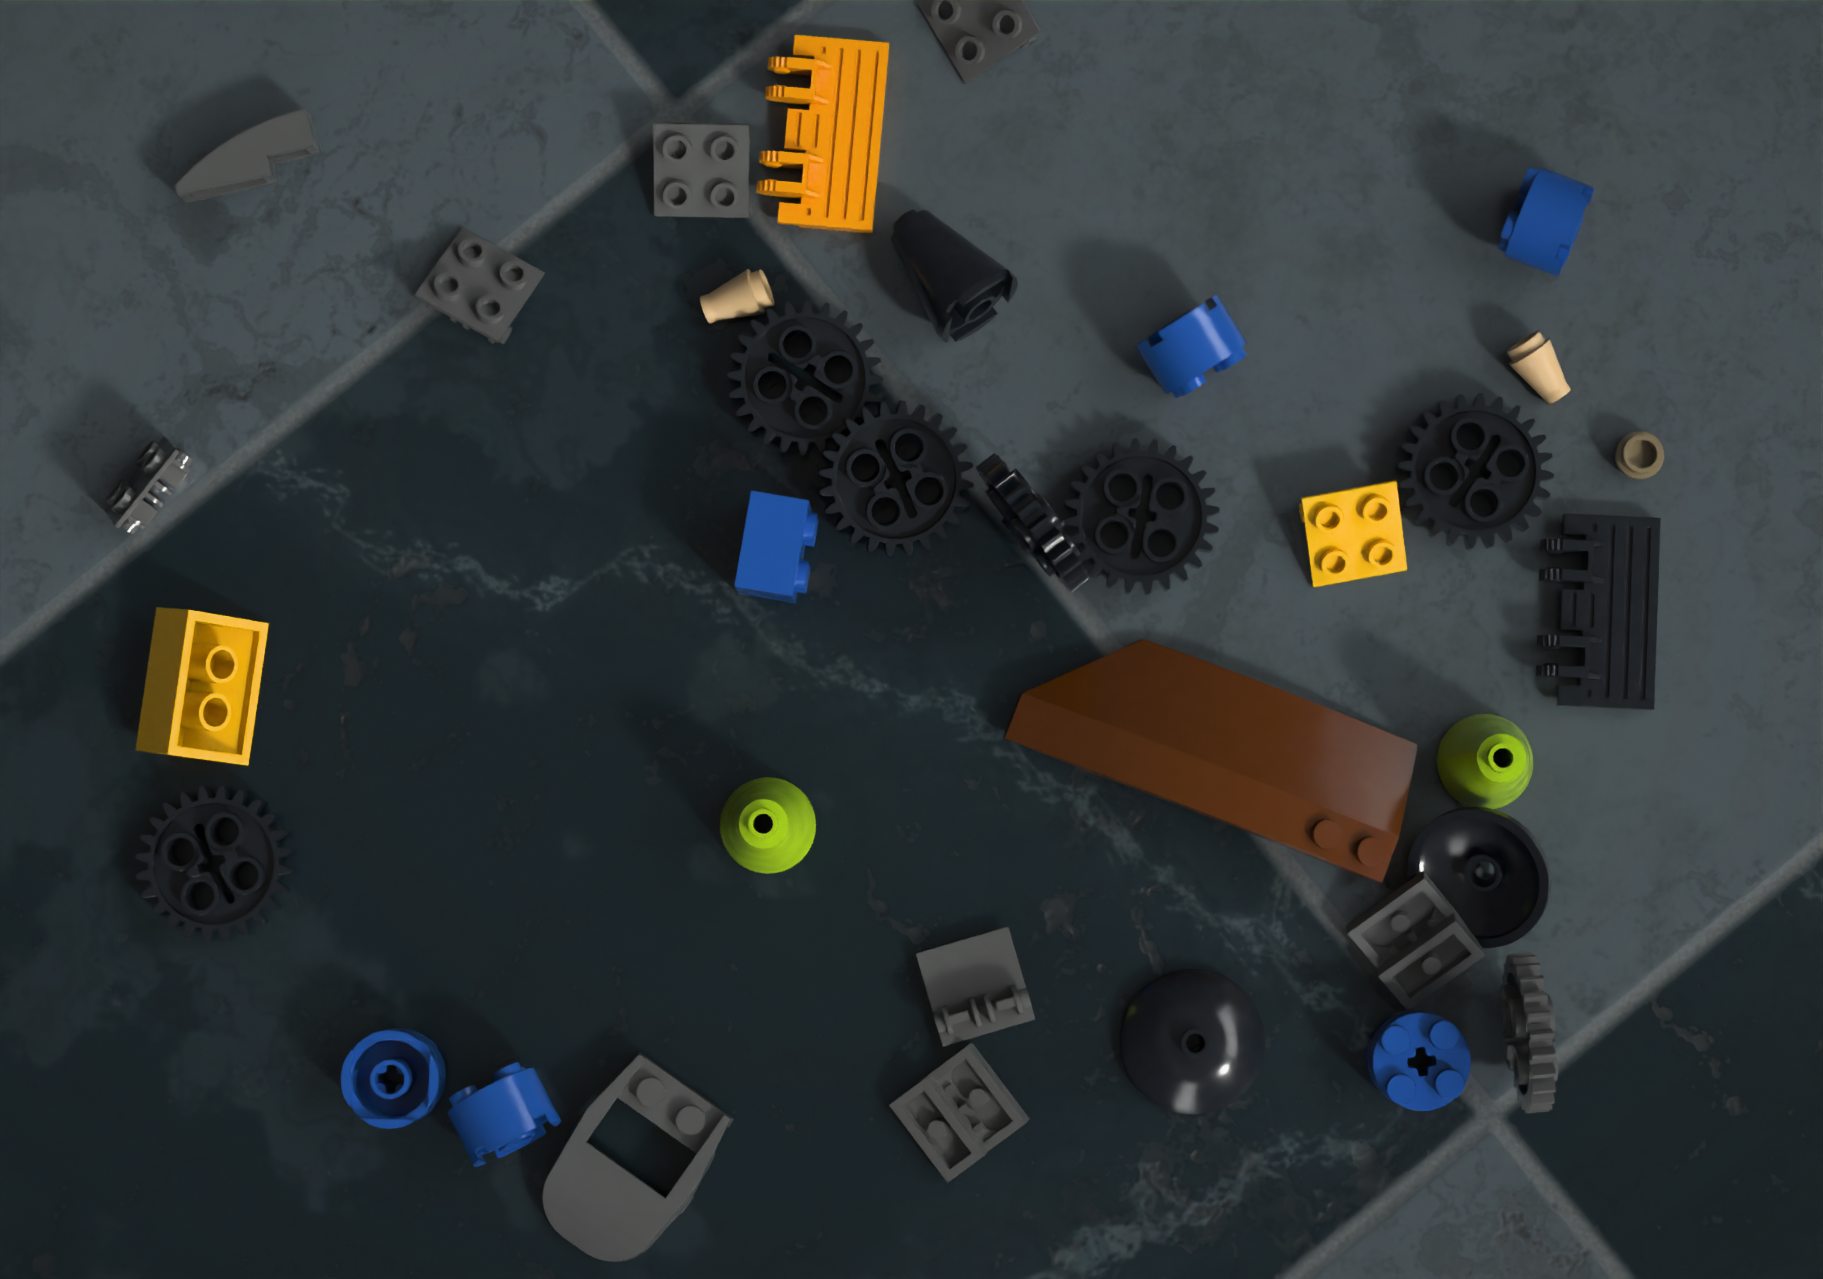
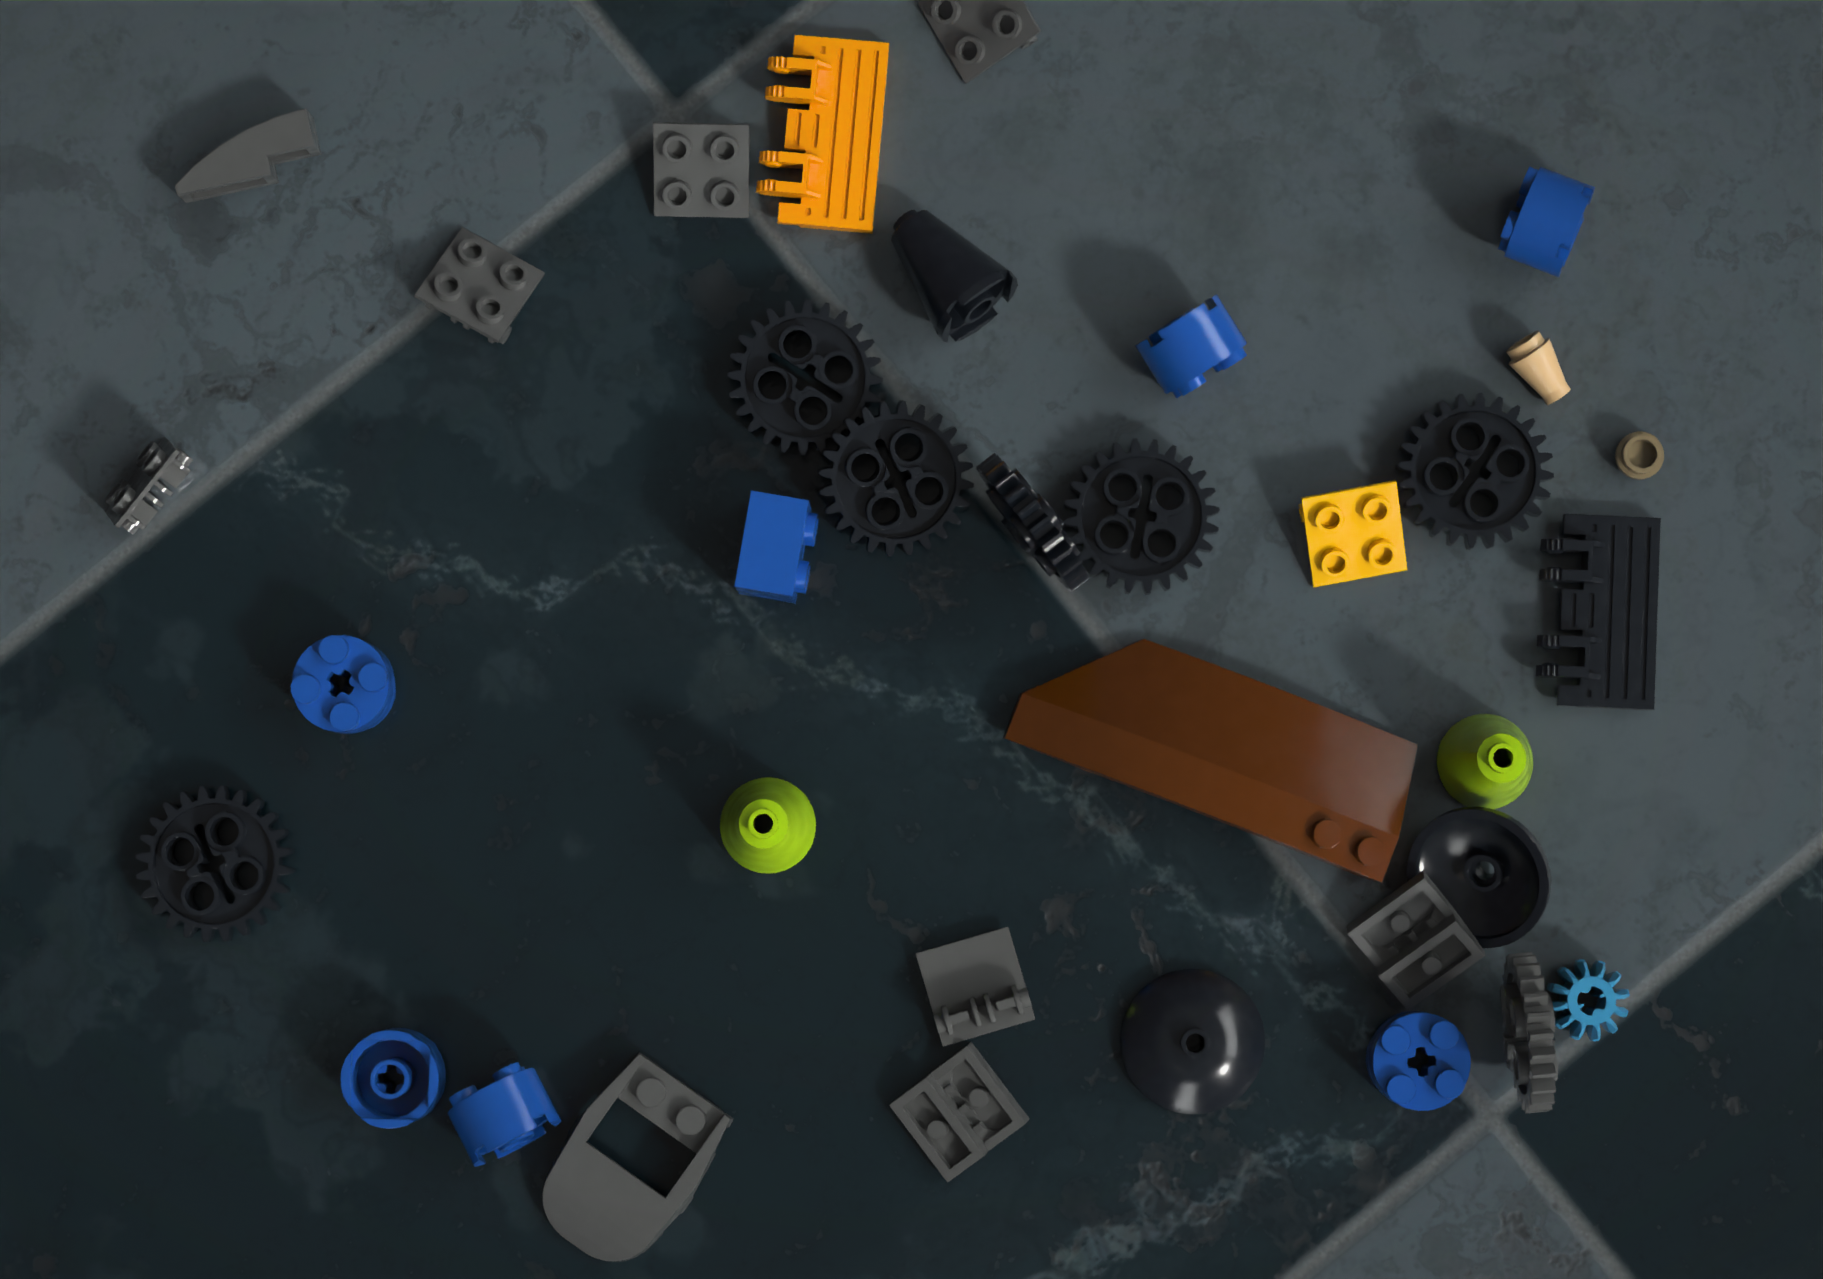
(202, 686): yellow slope -> none
(316, 690): none -> blue brick
(739, 297): tan cone -> none
(1583, 982): none -> dark azure gear

